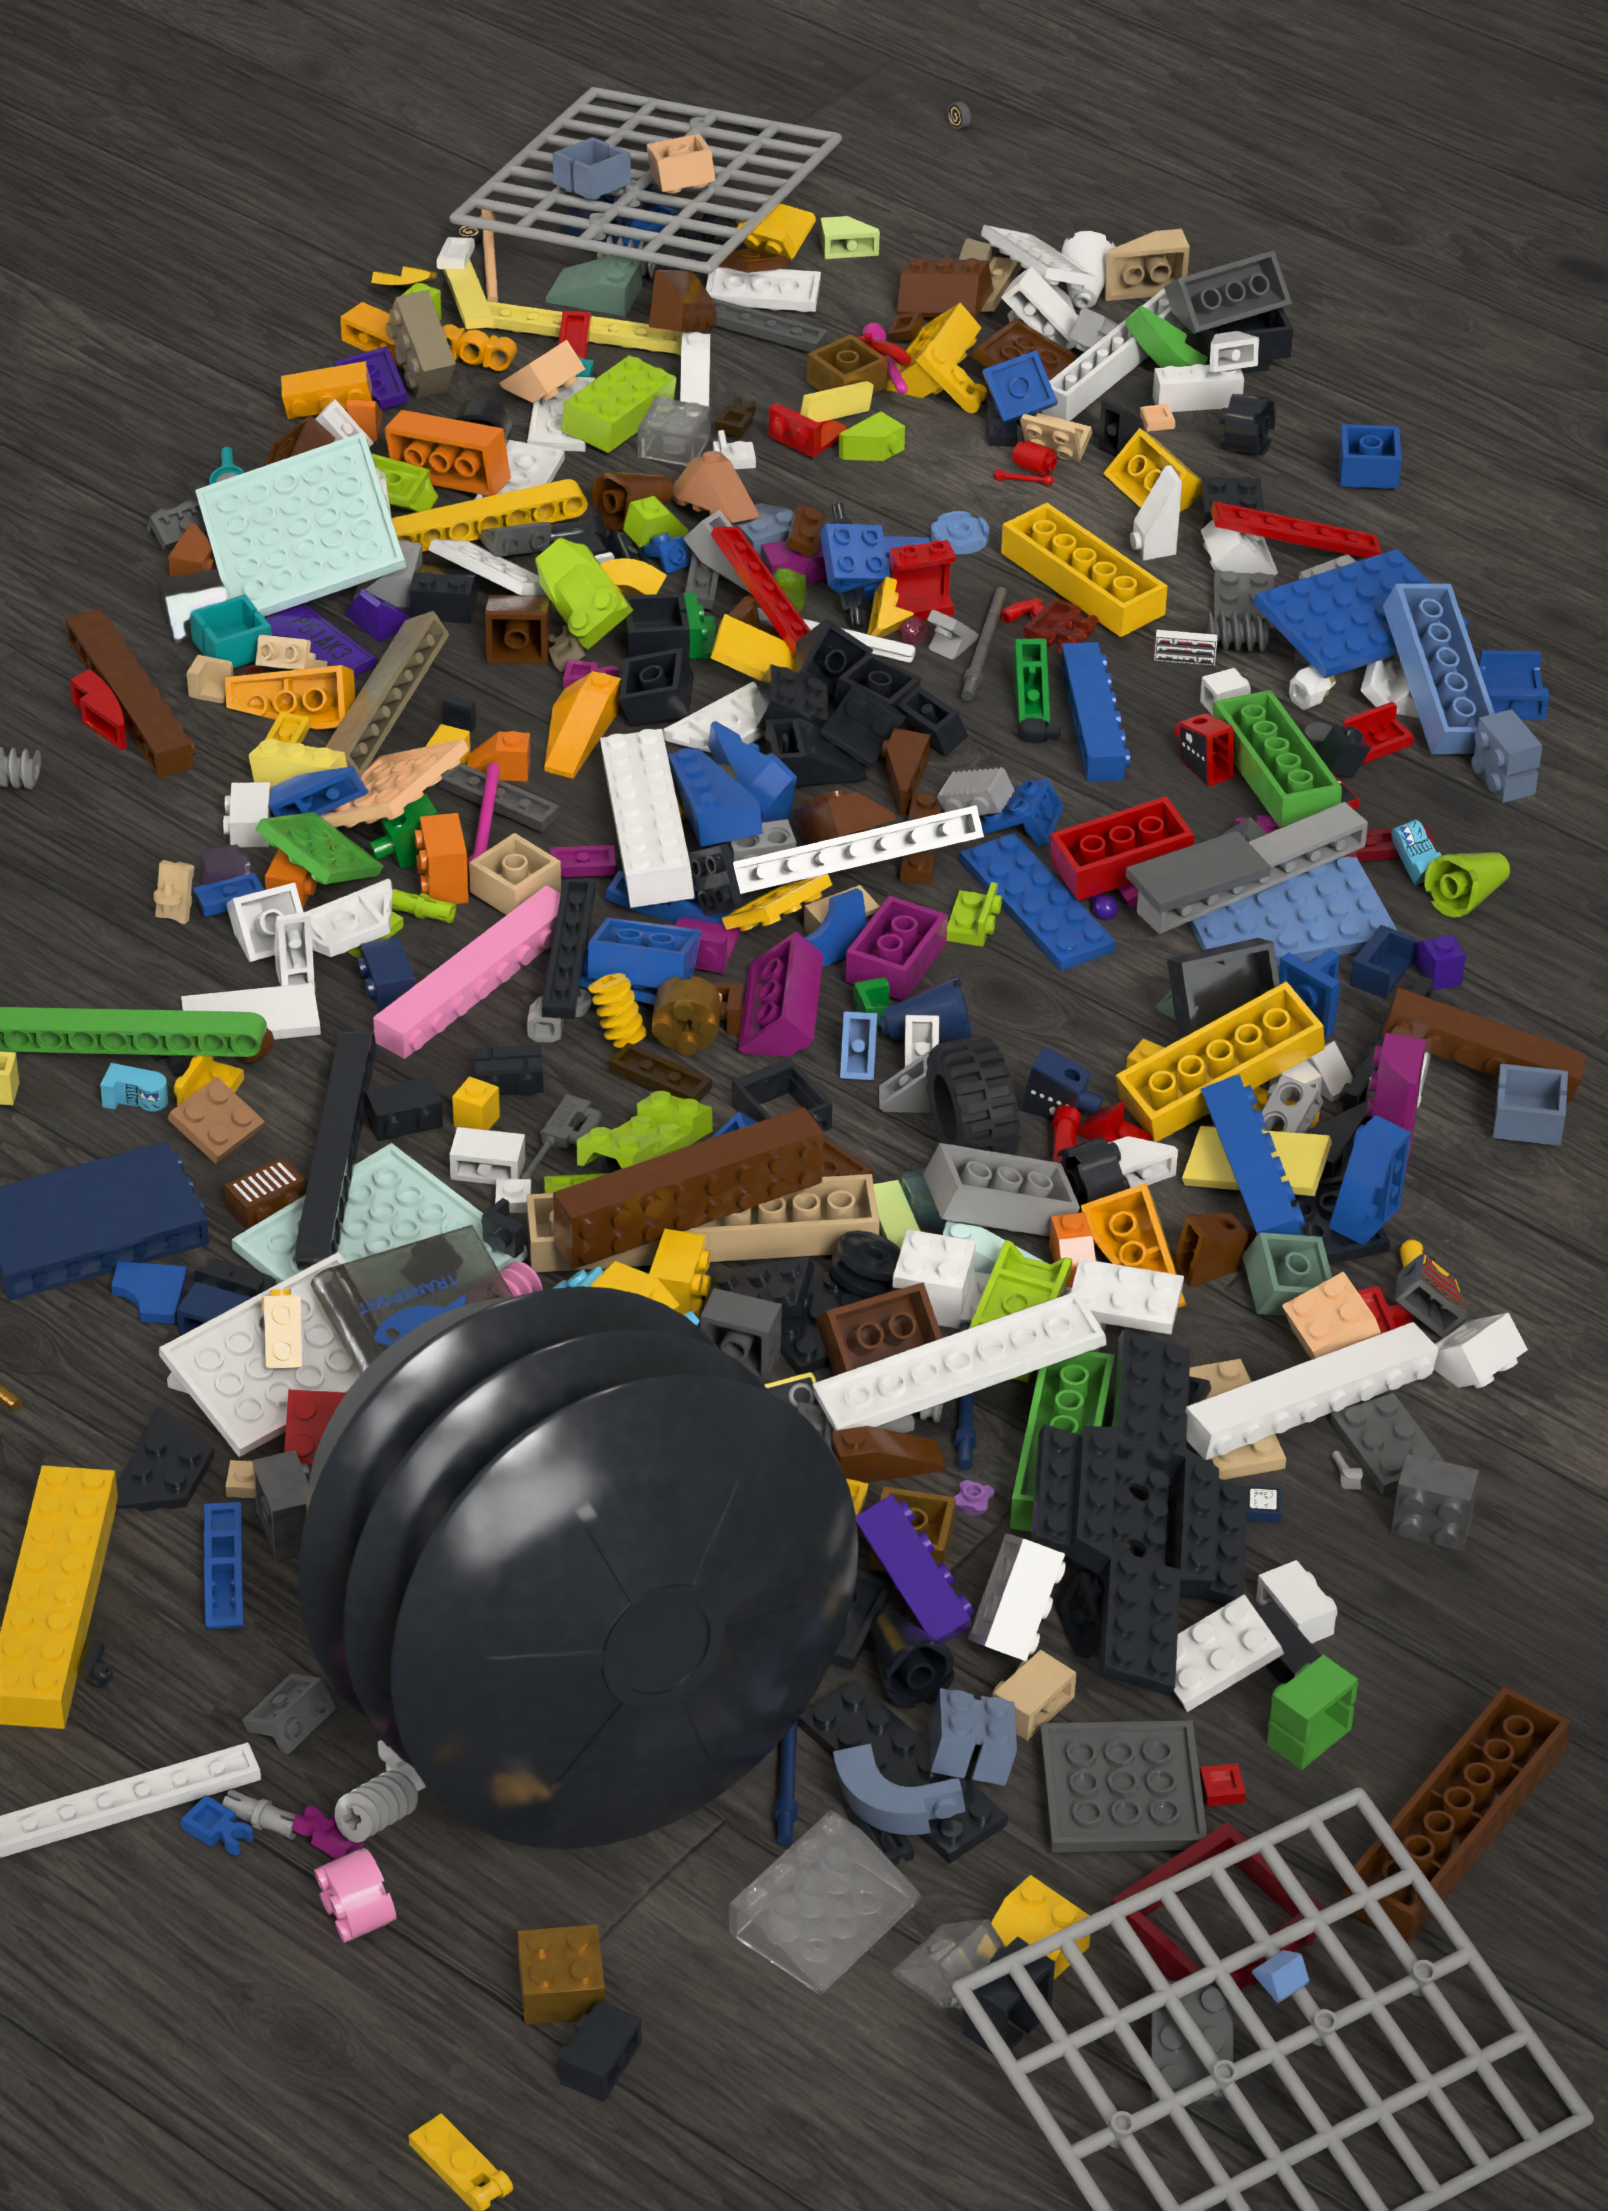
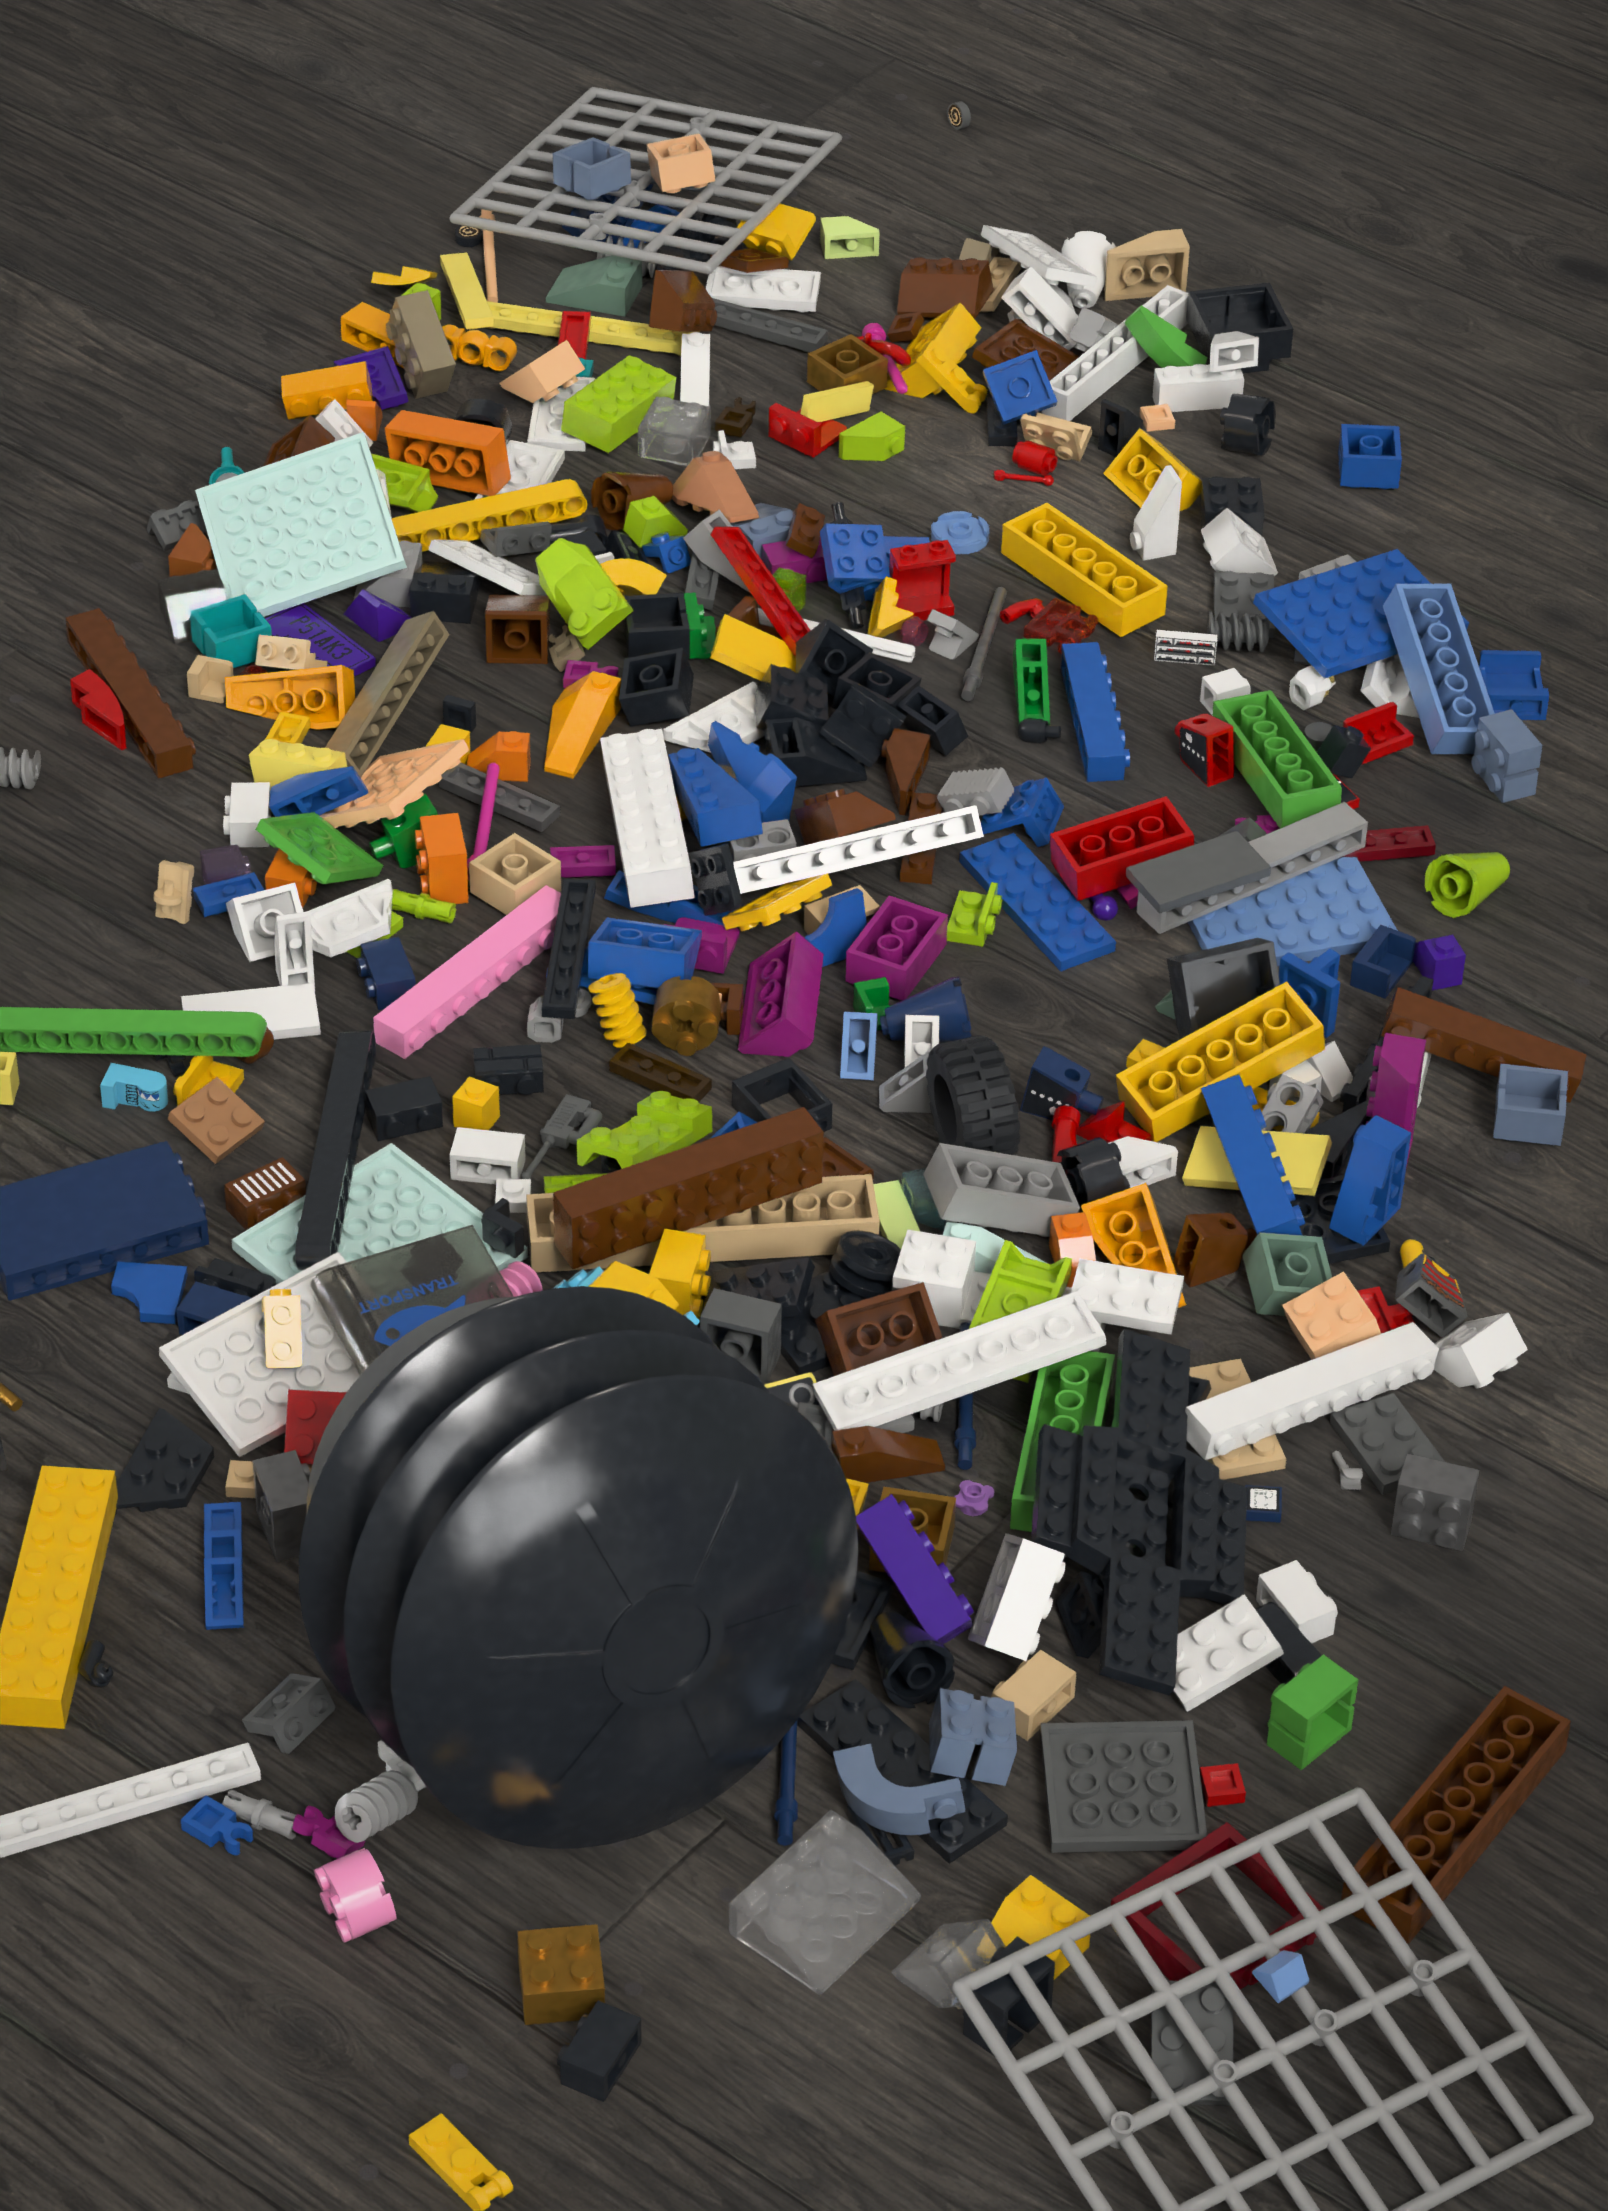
(455, 253): white tile -> none
(1228, 293): dark grey slope -> none
(1295, 530): red tile -> none
(1414, 849): medium azure leg -> none

